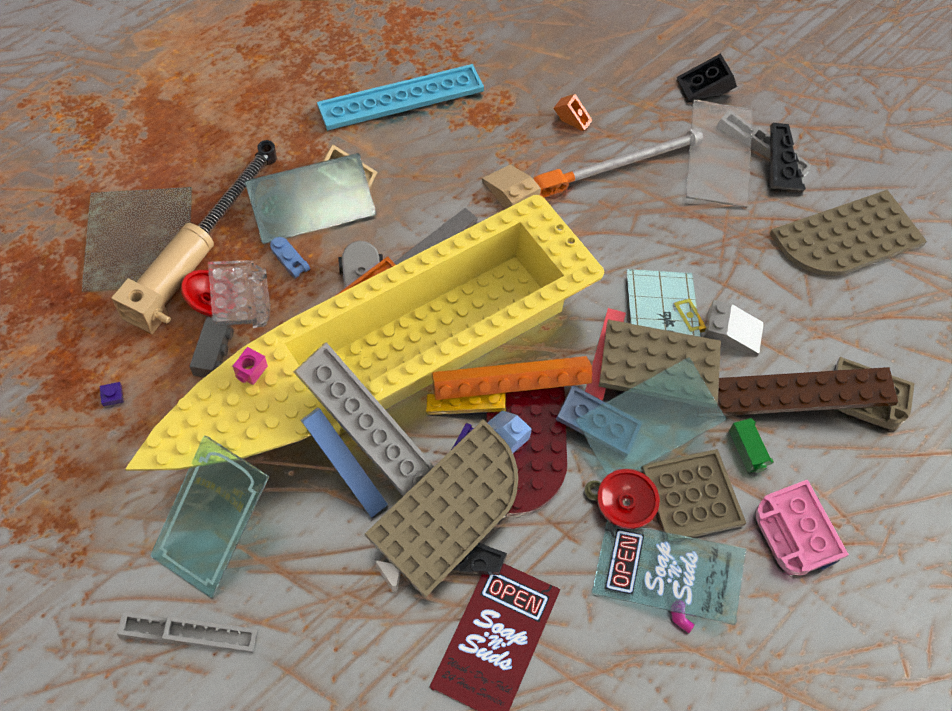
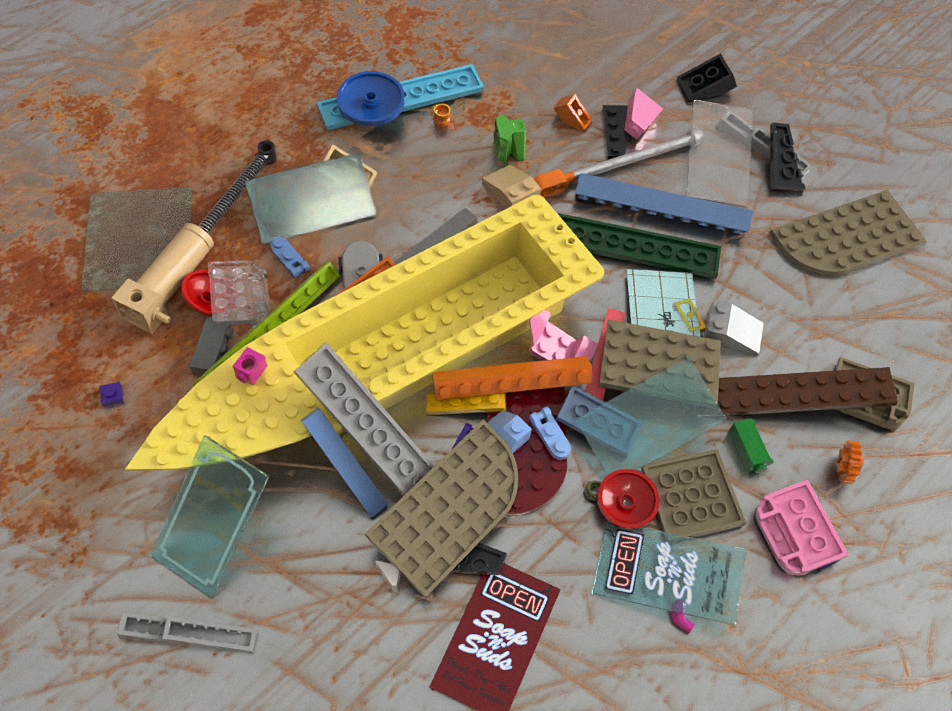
(289, 308): none -> lime plate
(370, 98): none -> blue dish
(441, 115): none -> orange wheel
(509, 138): none -> bright green piece
(551, 434): none -> light blue plate
(553, 343): none -> bright pink piece
(615, 136): none -> black wing
(640, 113): none -> bright pink slope
(646, 246): none -> dark green plate
(664, 202): none -> medium blue brick
(849, 462): none -> orange gear

